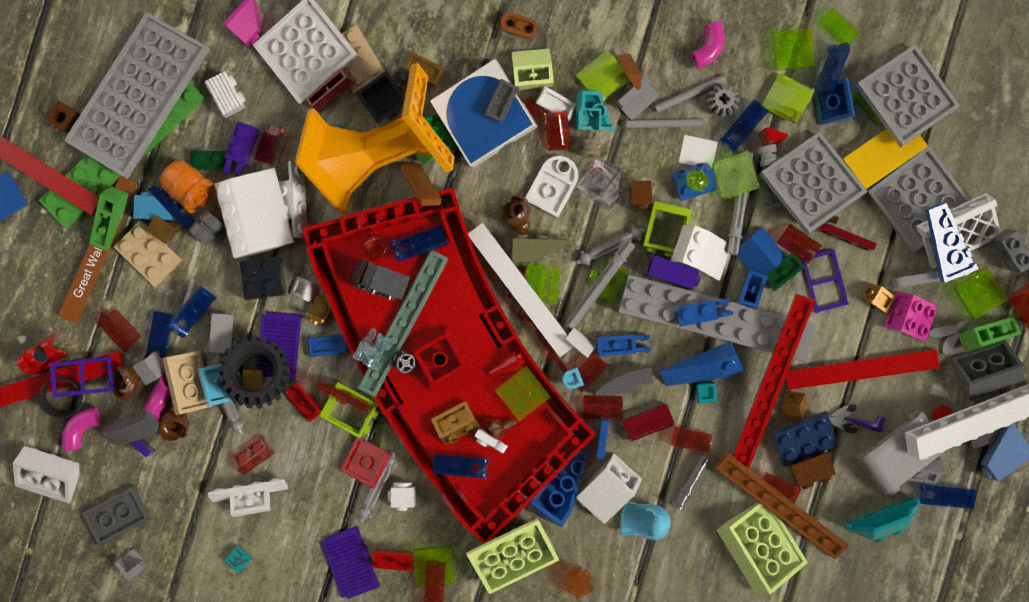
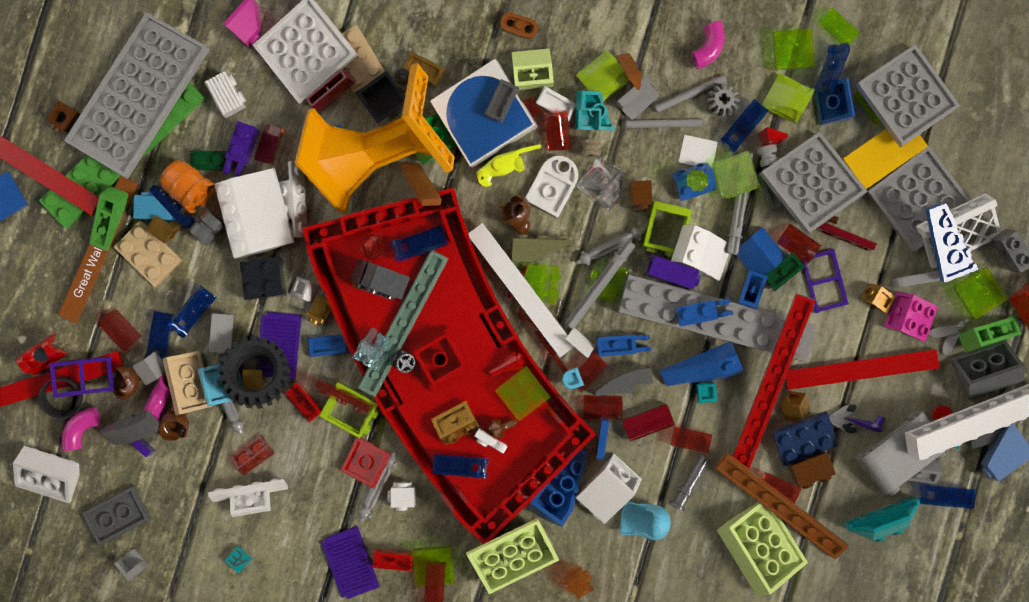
(503, 165): none -> neon yellow animal

